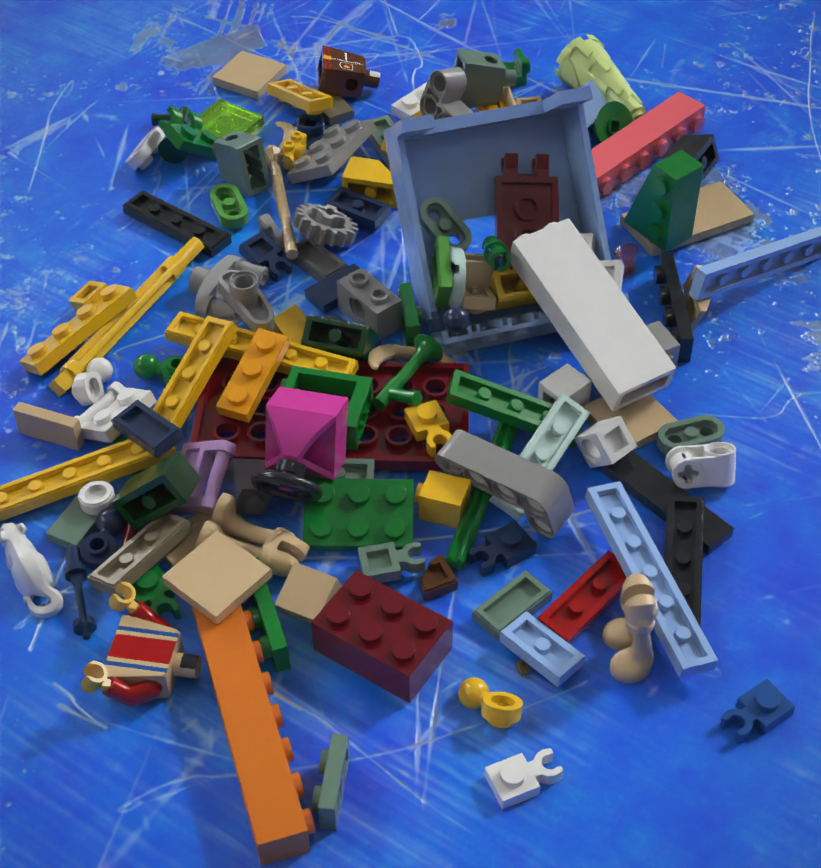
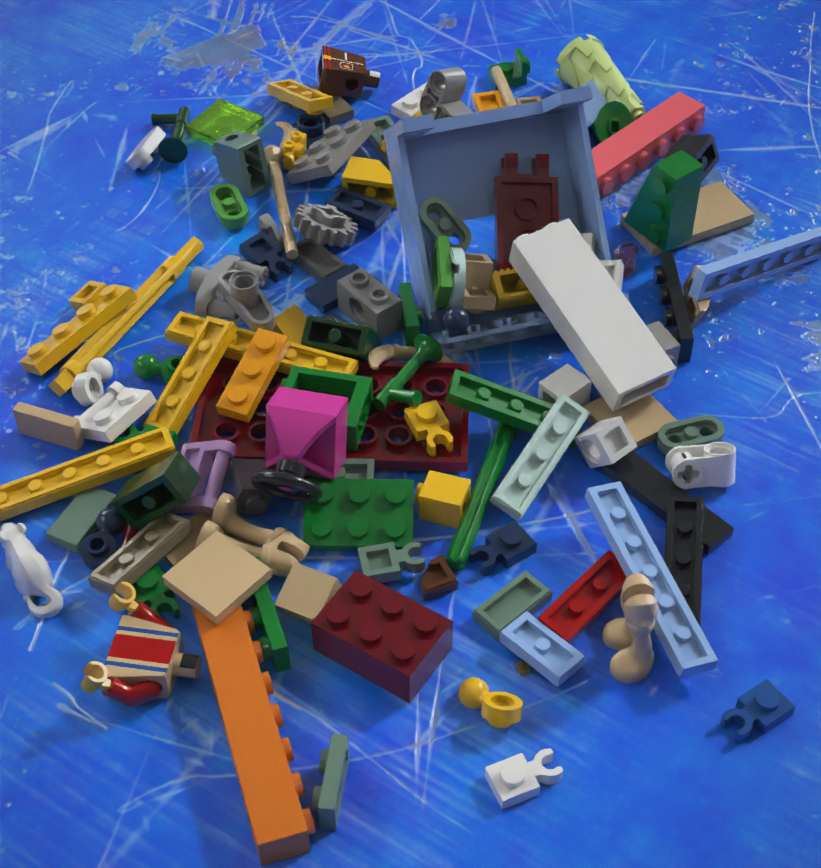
(75, 573): dark blue piece -> none
(96, 497): white tile -> none
(147, 429): dark blue tile -> none
(176, 223): black tile -> none
(185, 137): green plate -> none
(249, 74): tan tile -> none
(485, 77): sand green torso -> none
(498, 250): green pin -> none
(510, 478): light grey beam -> none

